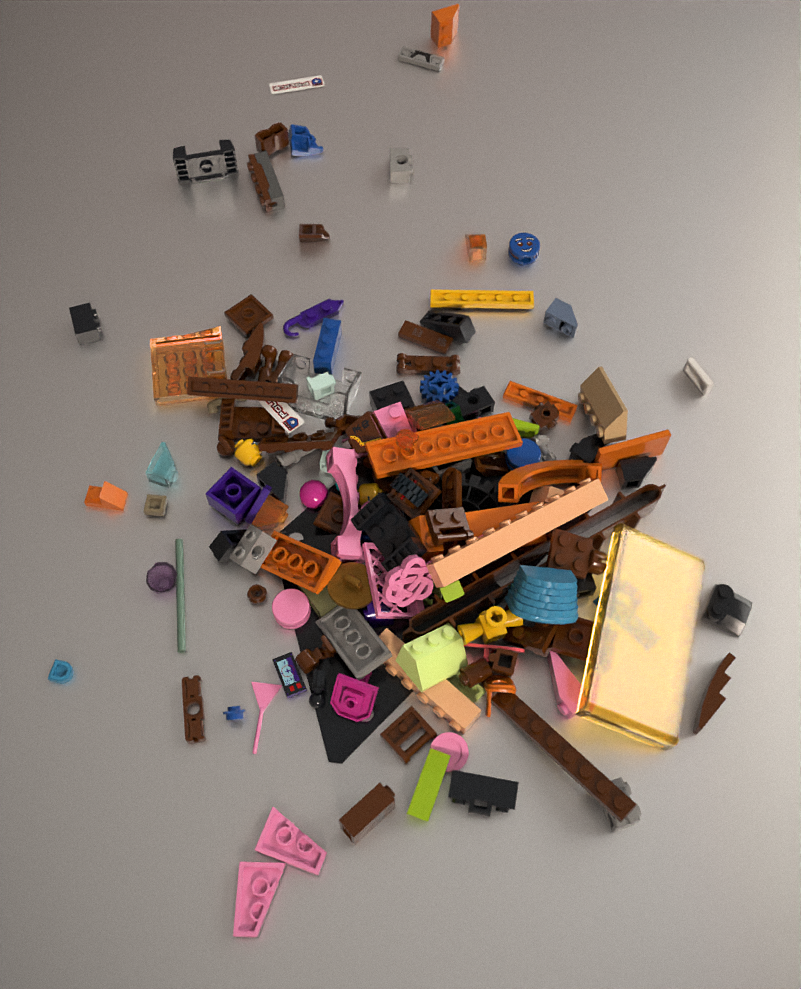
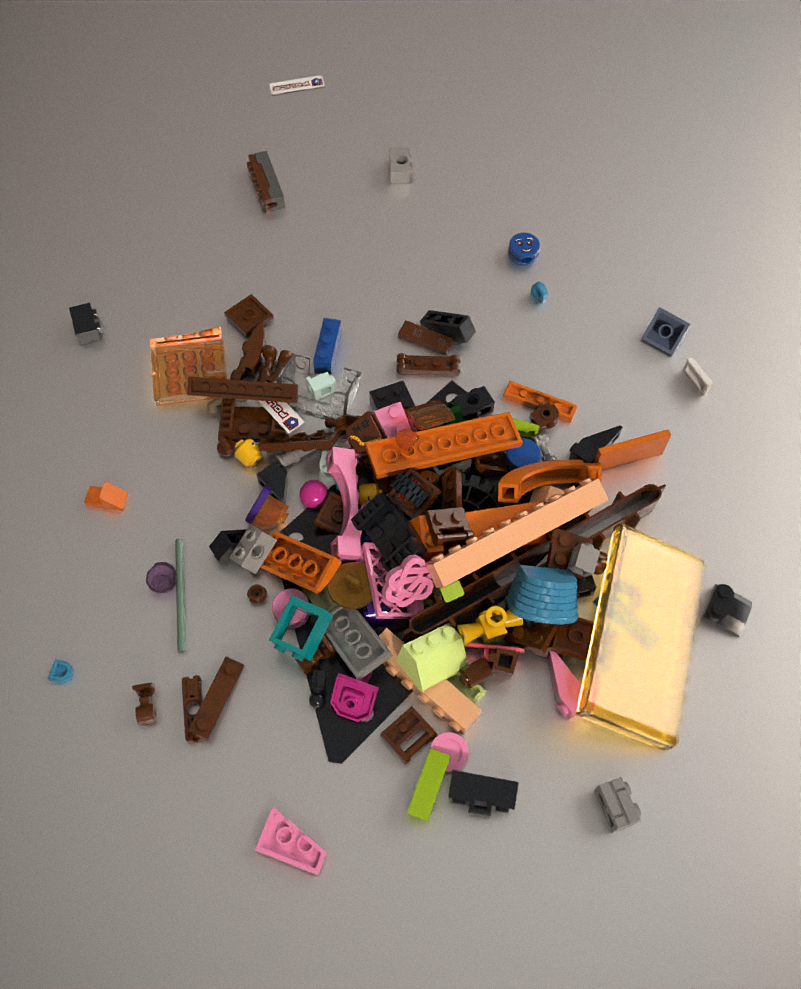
(146, 711): none -> reddish brown leg
(155, 505): dark tan plate -> none
(162, 468): clear light blue slope -> none
(205, 165): black plate -> none
(216, 698): none -> reddish brown plate
(233, 495): dark purple brick -> none
(234, 713): blue plate -> none
(254, 895): bright pink wing -> none
(264, 694): bright pink piece -> none
(272, 138): reddish brown brick -> none
(289, 675): tile -> none
(302, 142): blue slope -> none
(312, 233): reddish brown slope -> none
(314, 315): dark purple plate -> none
(315, 636): none -> teal window
(367, 813): reddish brown brick -> none
(421, 58): light grey tile -> none
(439, 387): blue gear -> none
(444, 25): orange slope -> none
(476, 247): clear orange slope -> none
(481, 299): yellow plate -> none
(489, 687): orange piece -> none
(539, 291): none -> dark azure tile
(561, 317): sand blue slope -> none
(564, 755): reddish brown plate -> none
(583, 559): none -> light grey brick
(604, 407): tan slope -> none
(633, 472): black slope -> none
(666, 331): none -> sand blue slope
(711, 697): reddish brown slope -> none

